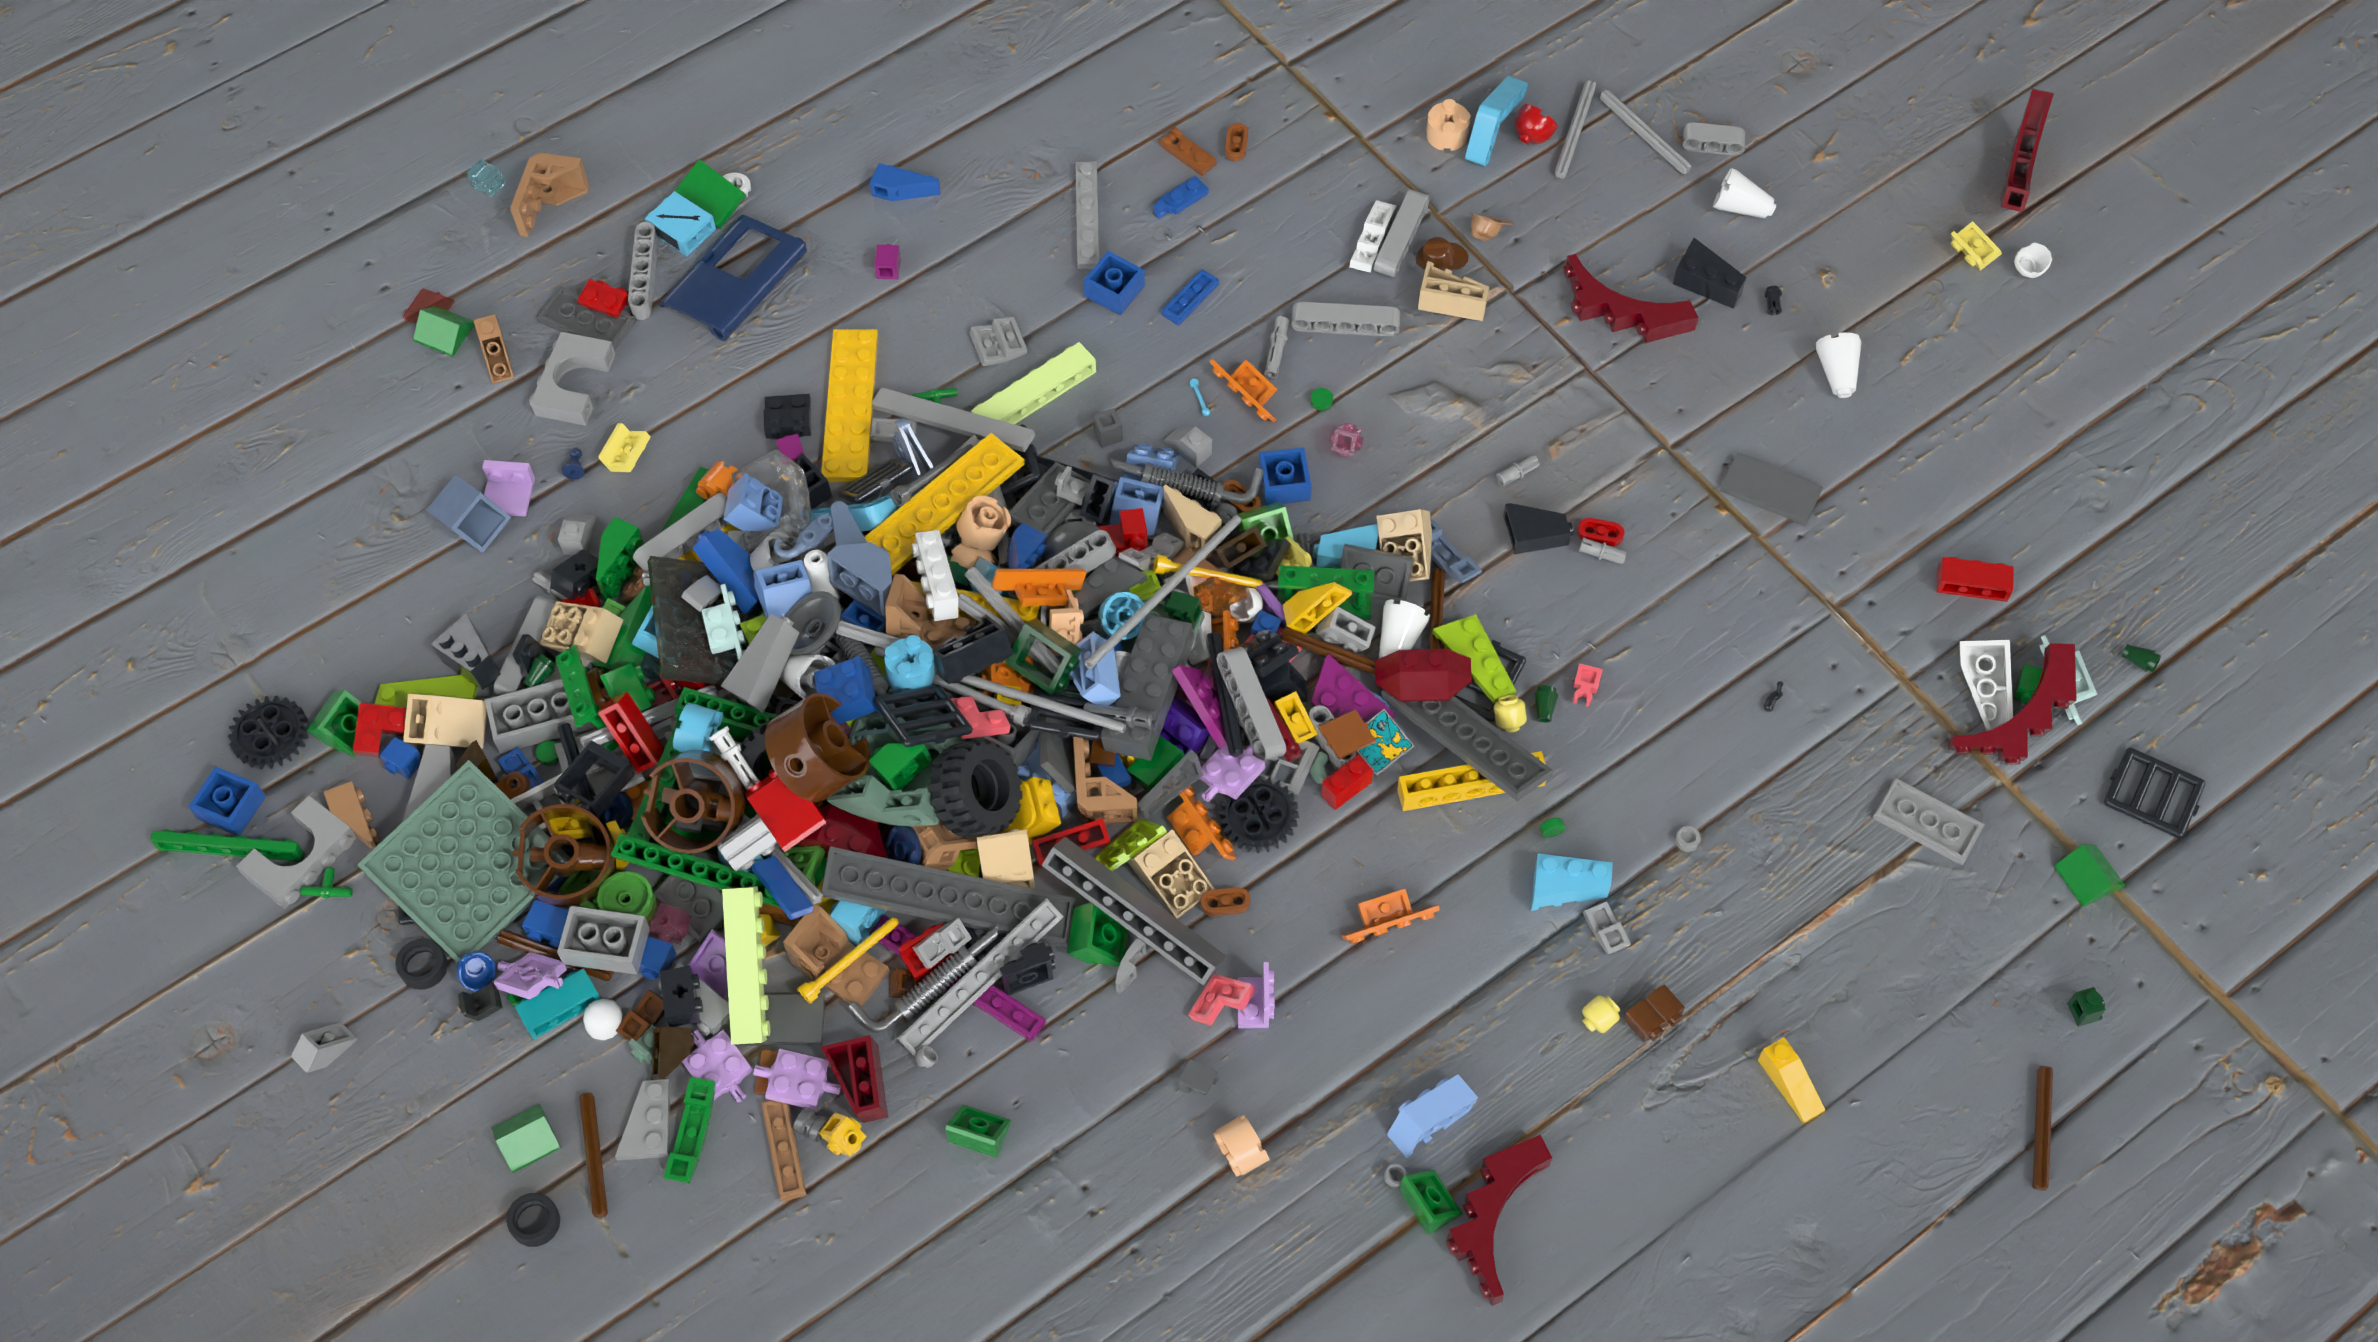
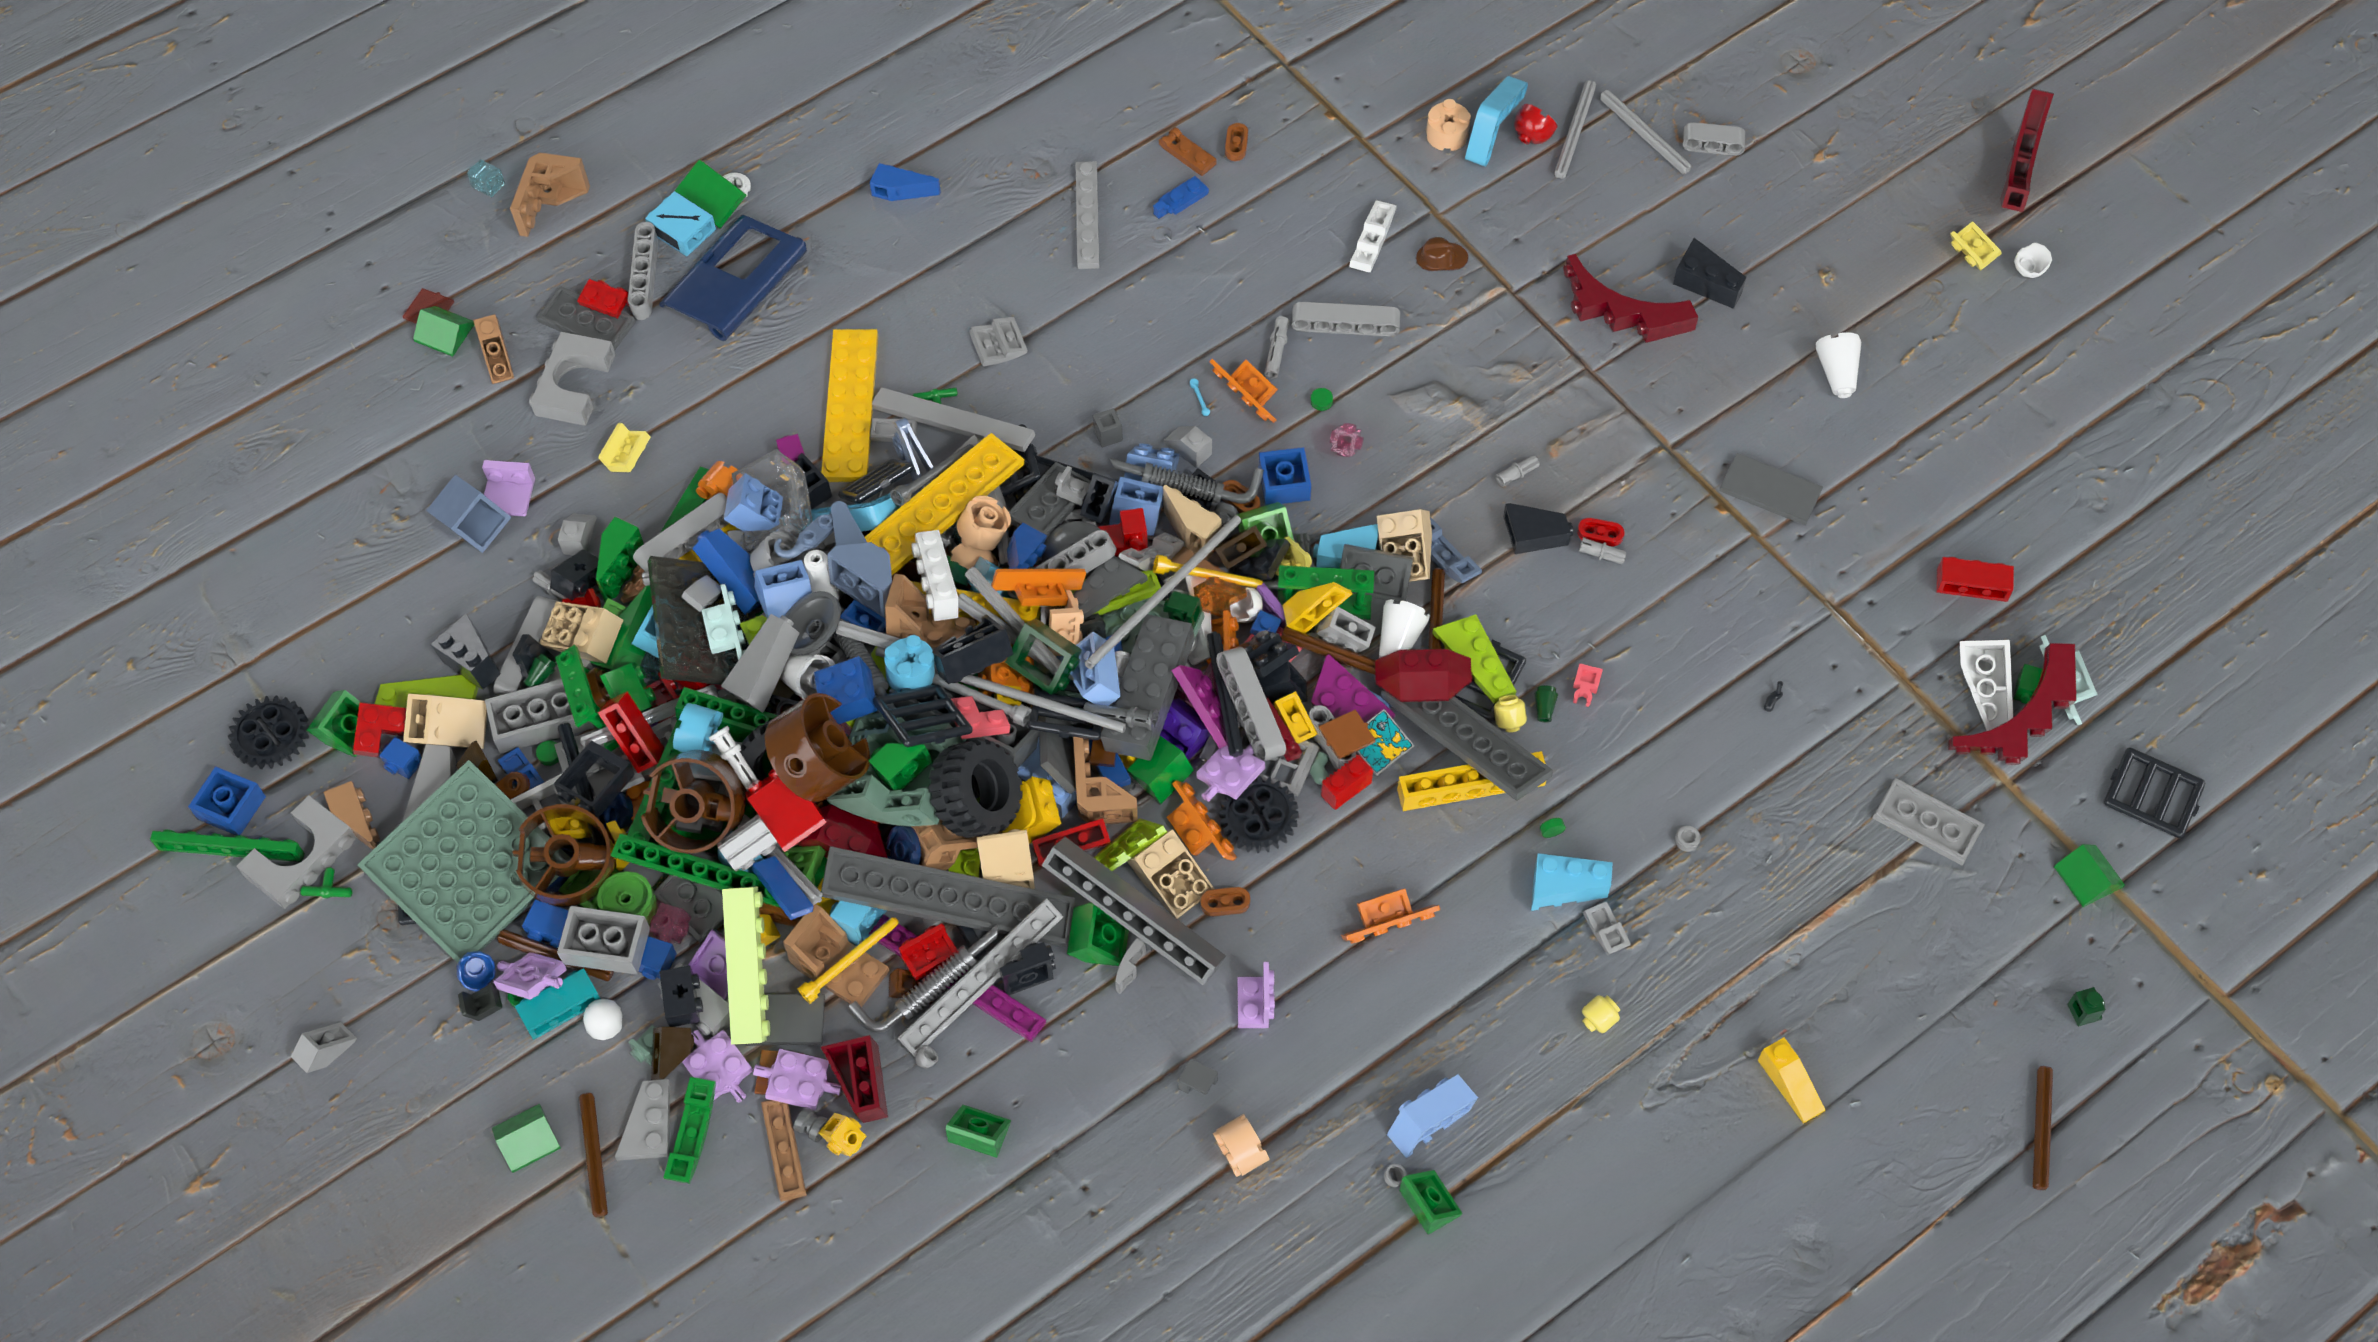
(412, 949): black tyre -> none
(520, 1205): black tyre -> none
(573, 467): dark blue piece -> none
(646, 1013): reddish brown slope -> none
(787, 416): black plate -> none
(887, 261): magenta brick -> none
(942, 942): light grey slope -> none
(1039, 386): yellowish green brick -> none
(1114, 282): blue brick -> none
(1117, 610): medium azure cylinder -> none
(1171, 785): dark grey wing -> none
(1190, 297): blue tile -> none
(1216, 994): coral plate -> none
(1401, 233): light grey beam -> none
(1452, 295): tan wedge -> none
(1475, 1238): dark red arch -> none
(1487, 227): medium nougat piece -> none
(1654, 1013): reddish brown brick -> none
(1743, 197): white cone -> none
(1773, 296): black pin -> none
(2143, 658): dark green cone -> none

